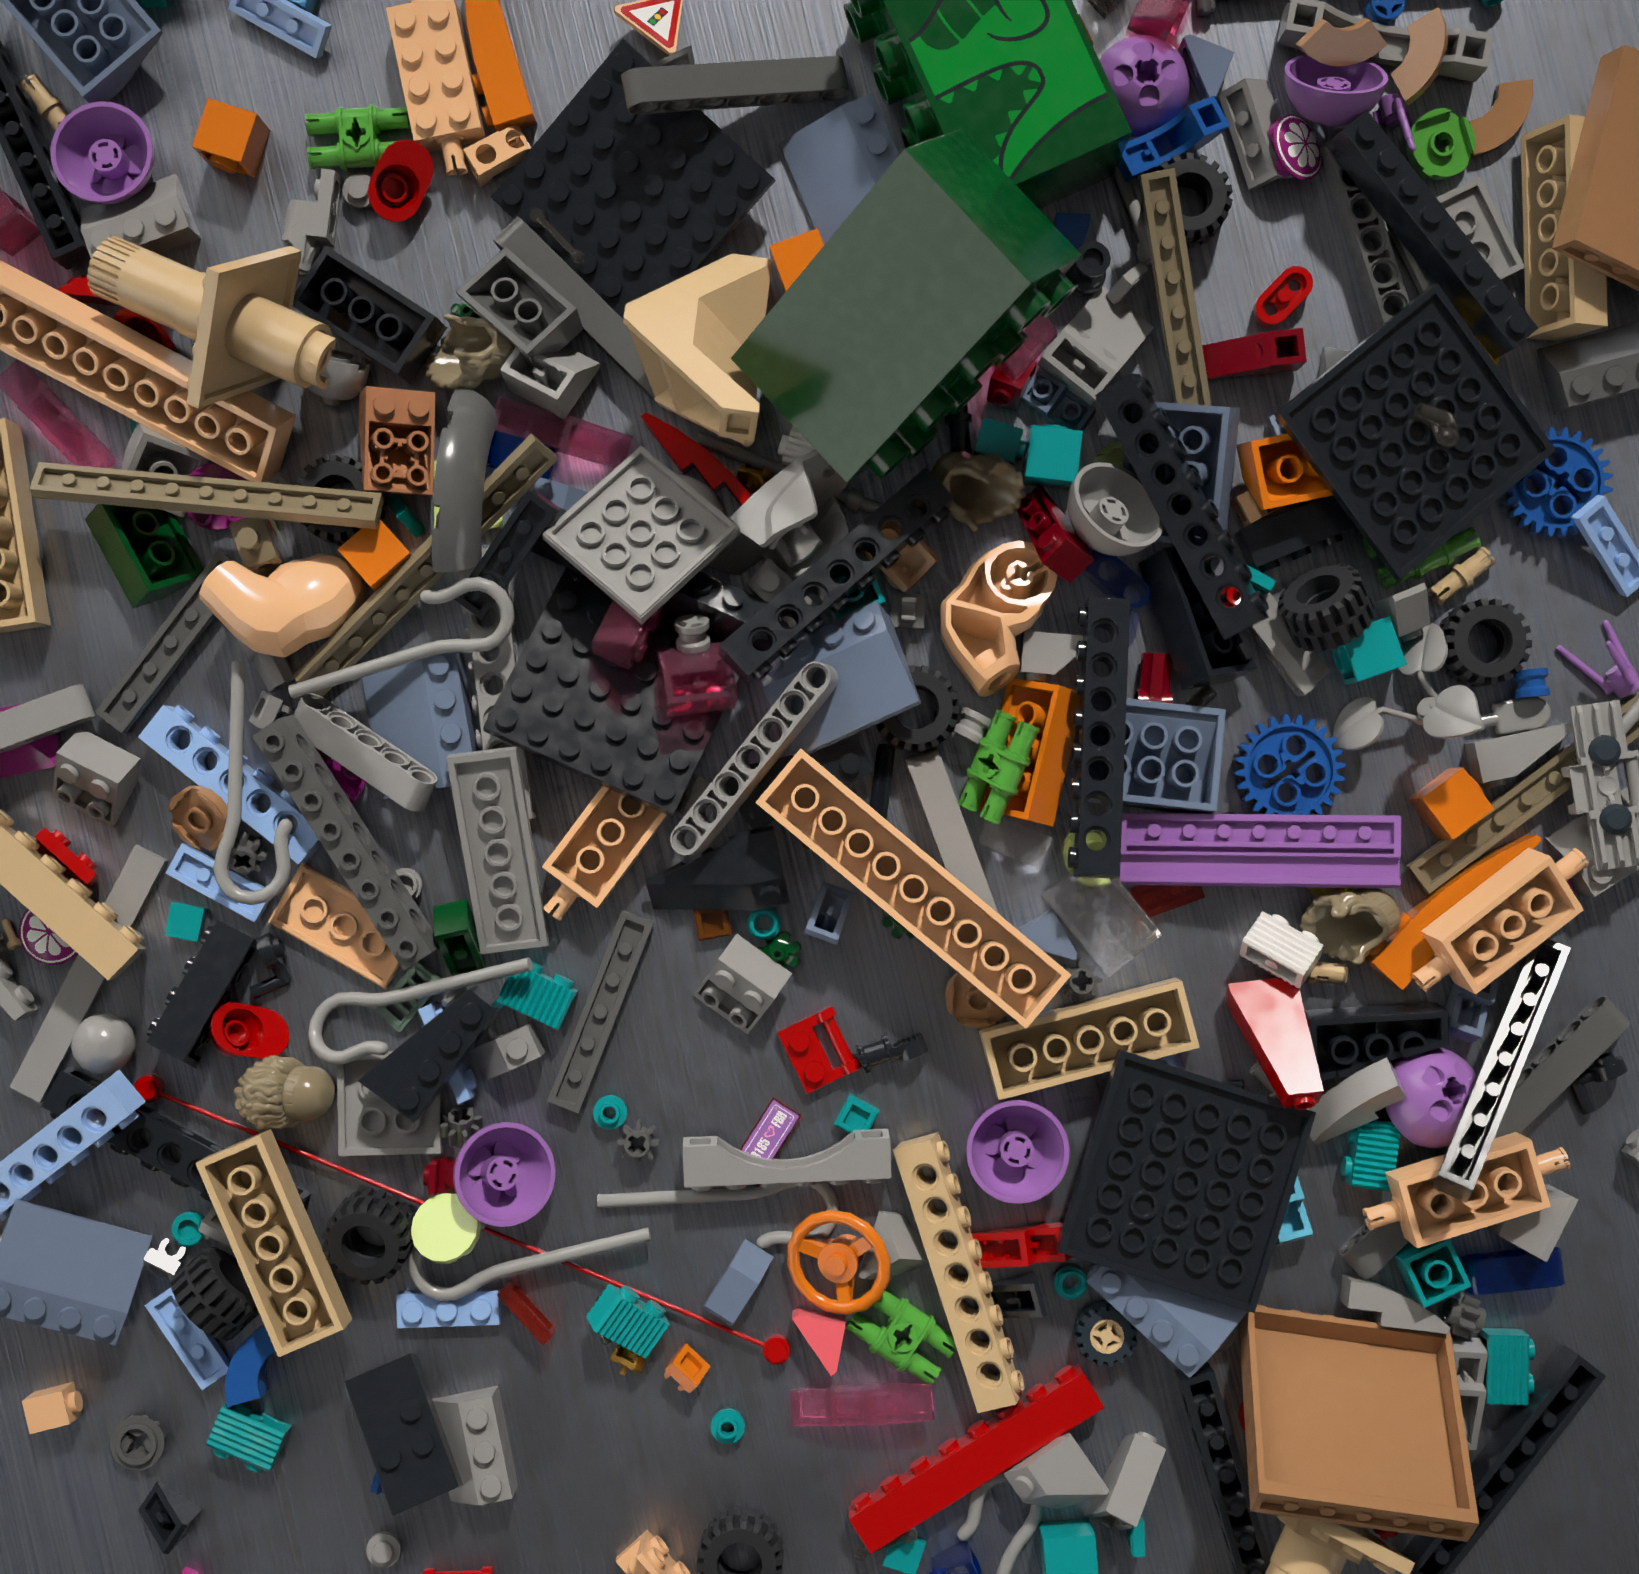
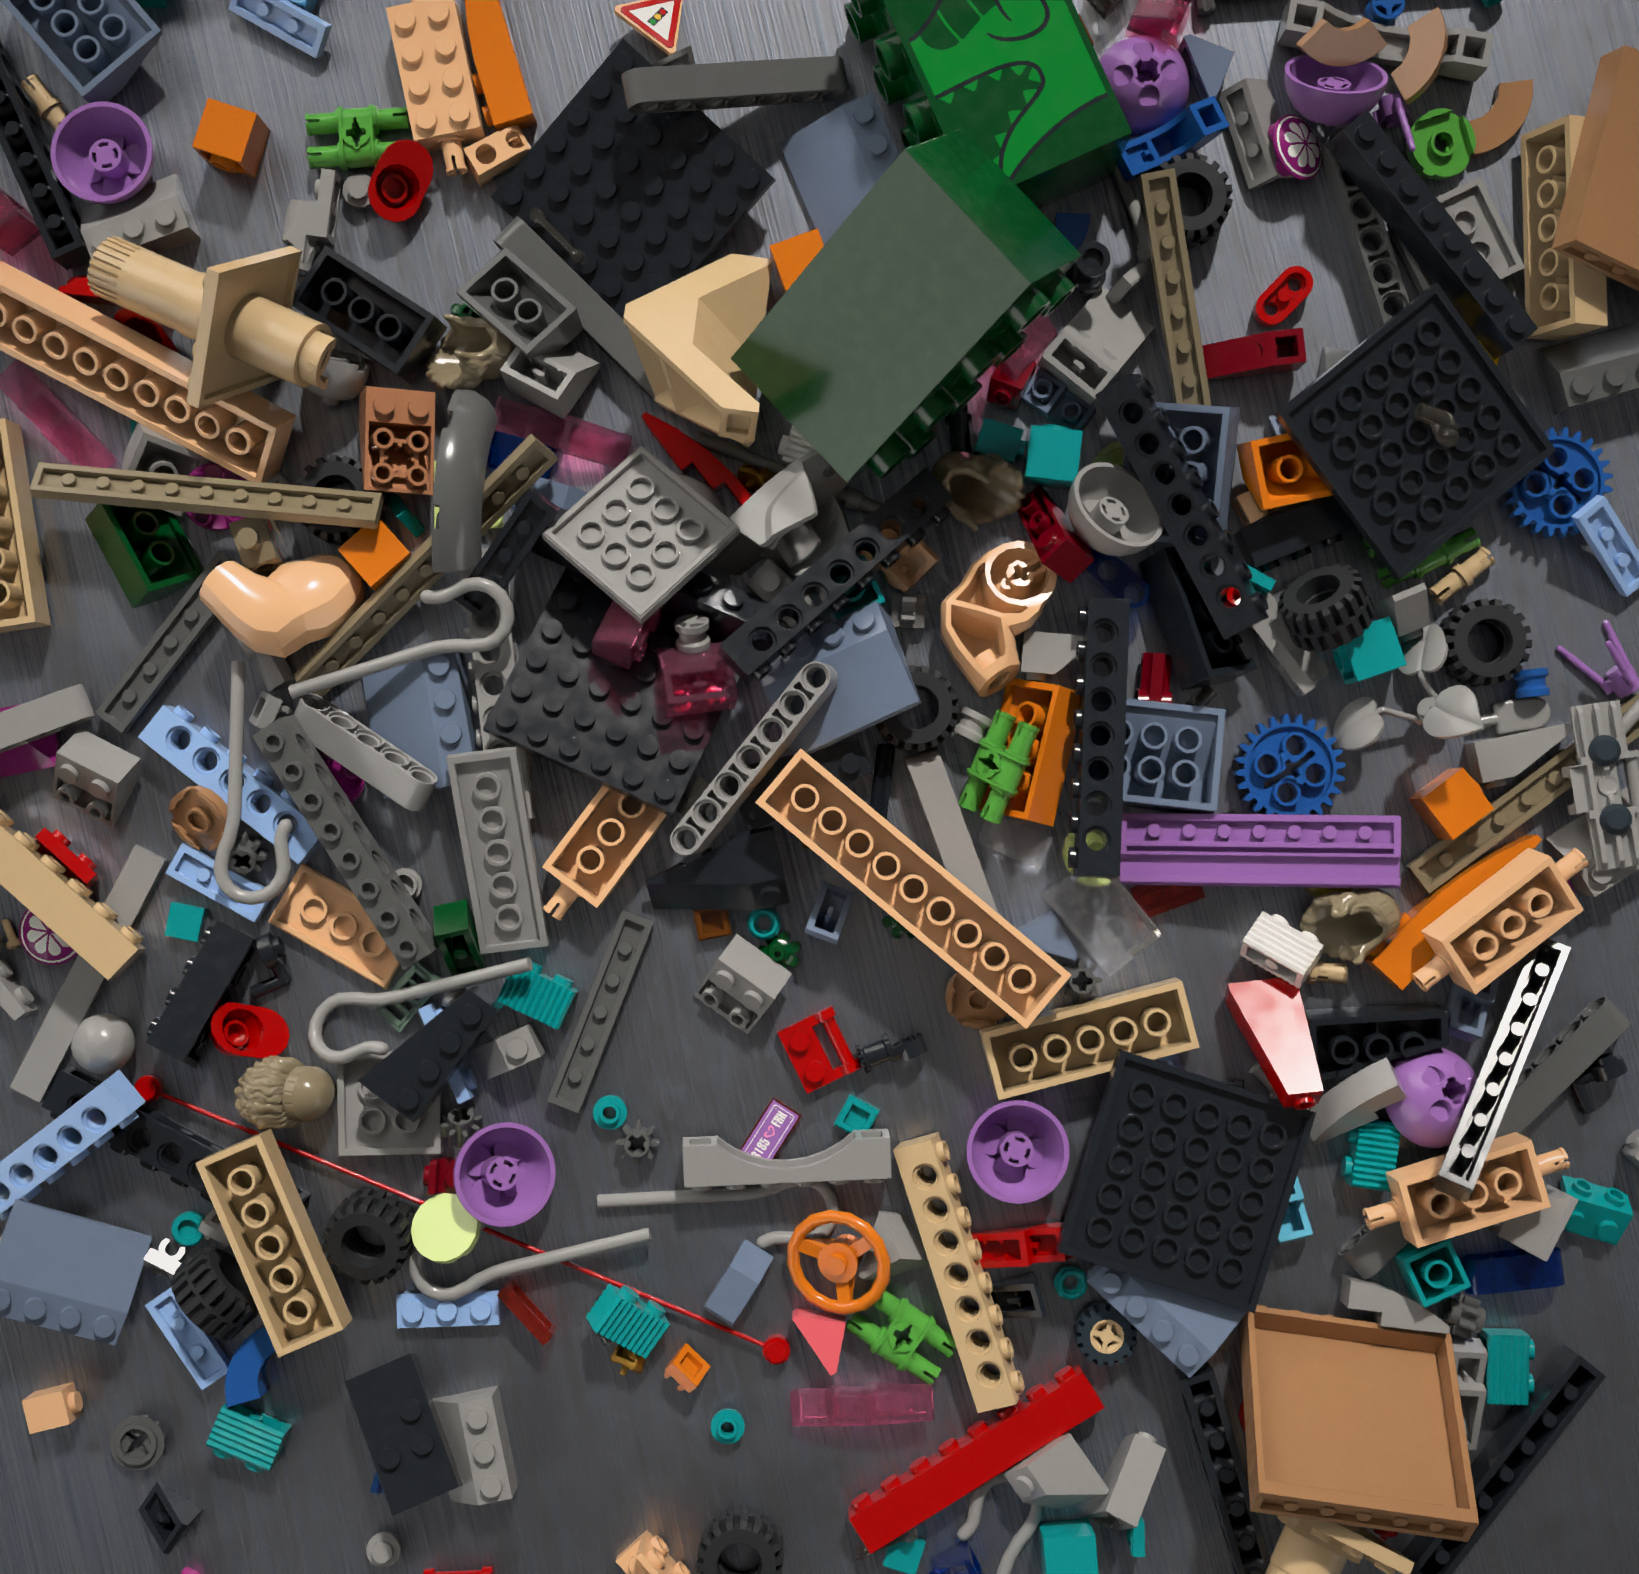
(1600, 1210): none -> teal bracket

